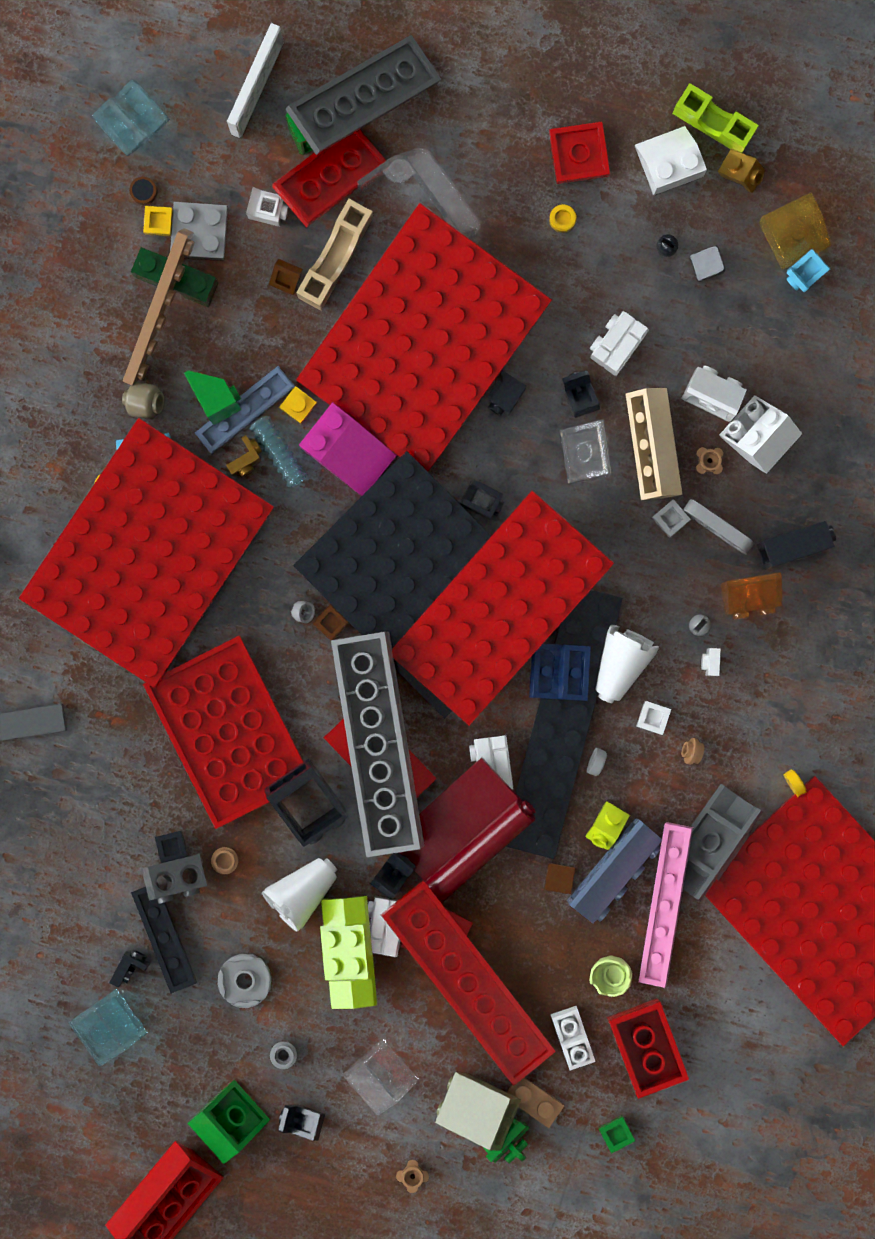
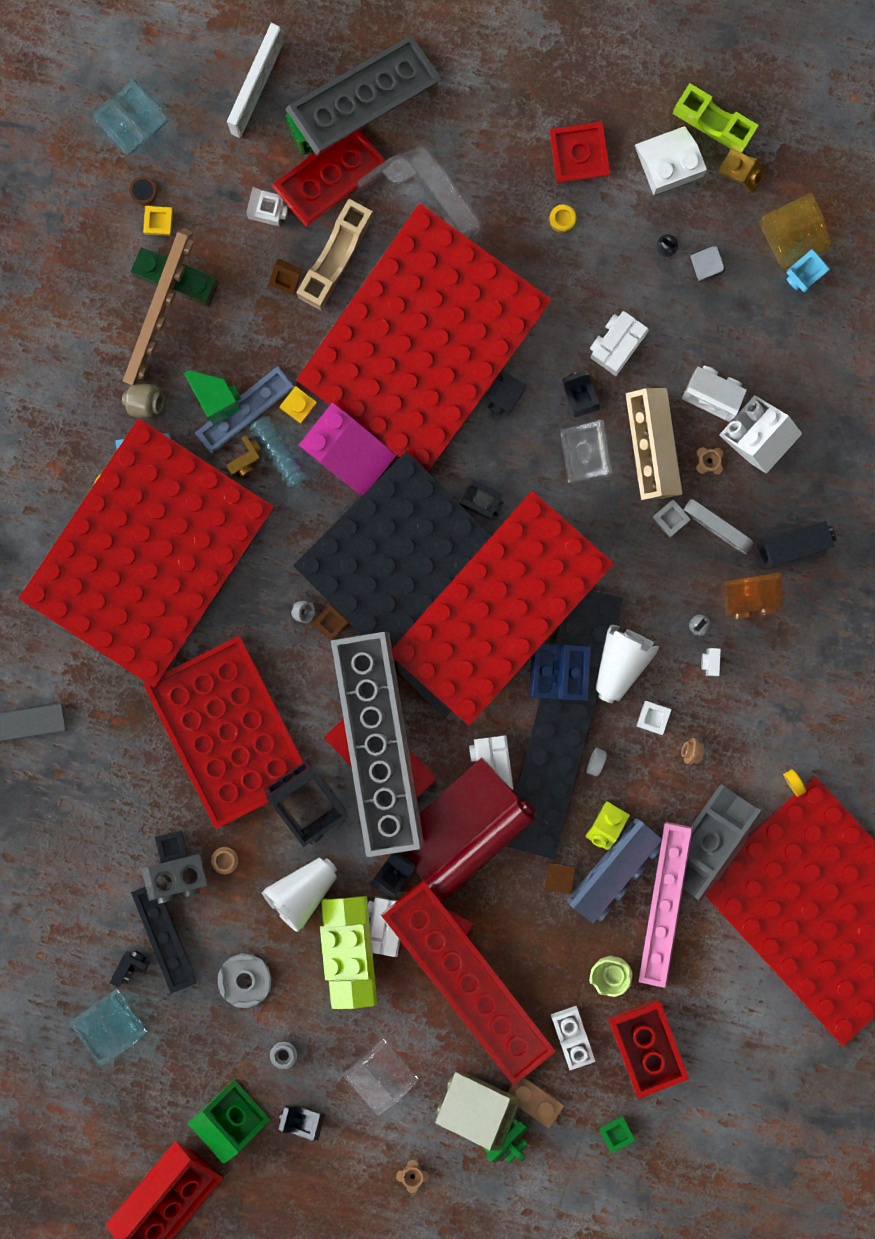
(208, 225): light grey plate -> none

